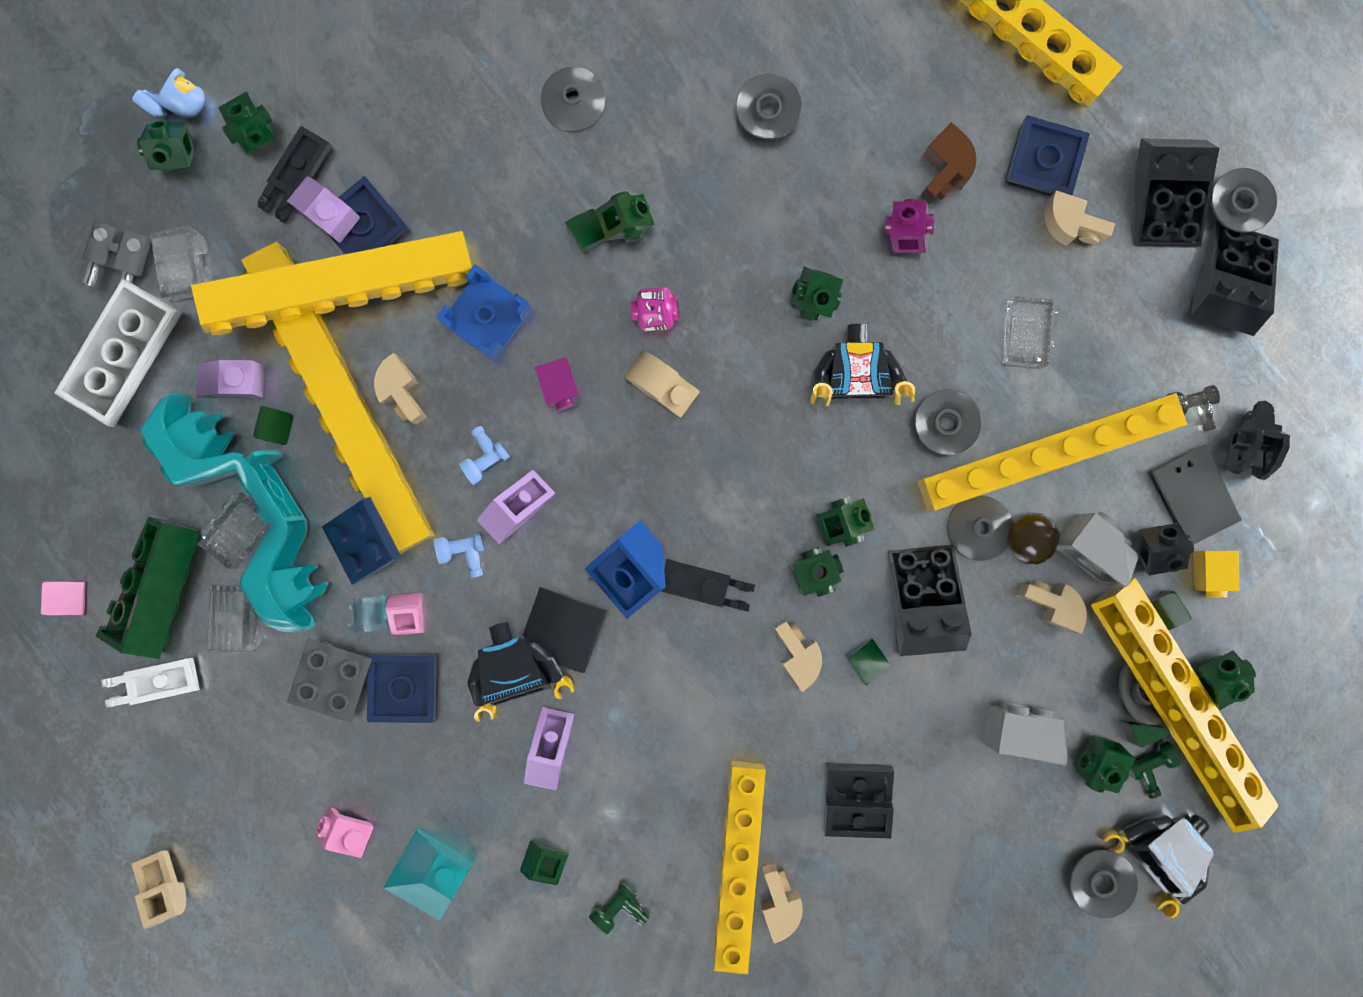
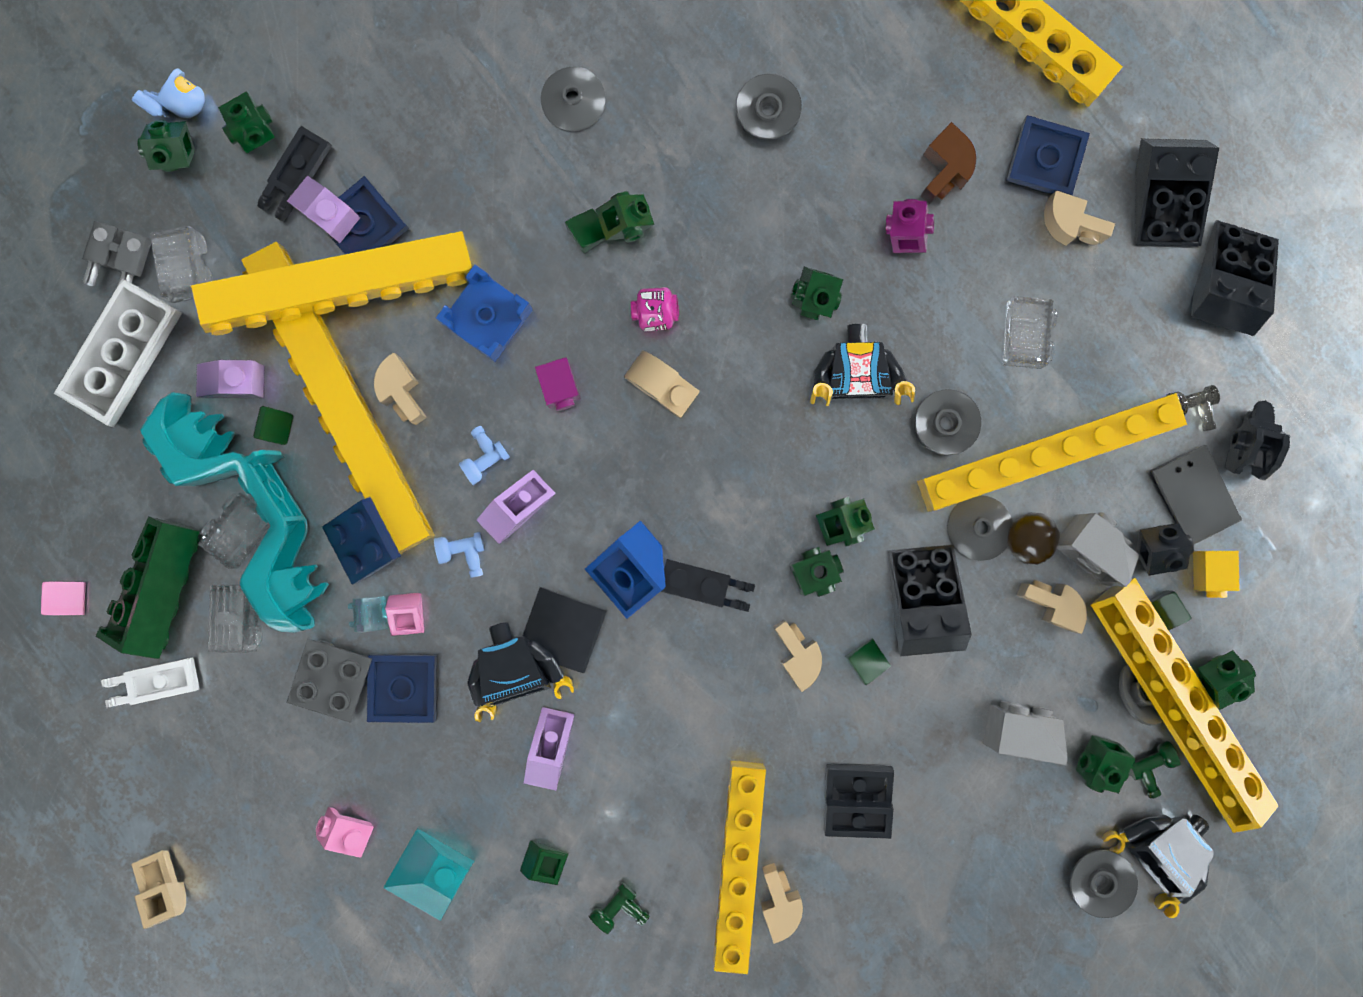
(1142, 734): dark green slope -> none
(1253, 191): dark grey dish -> none

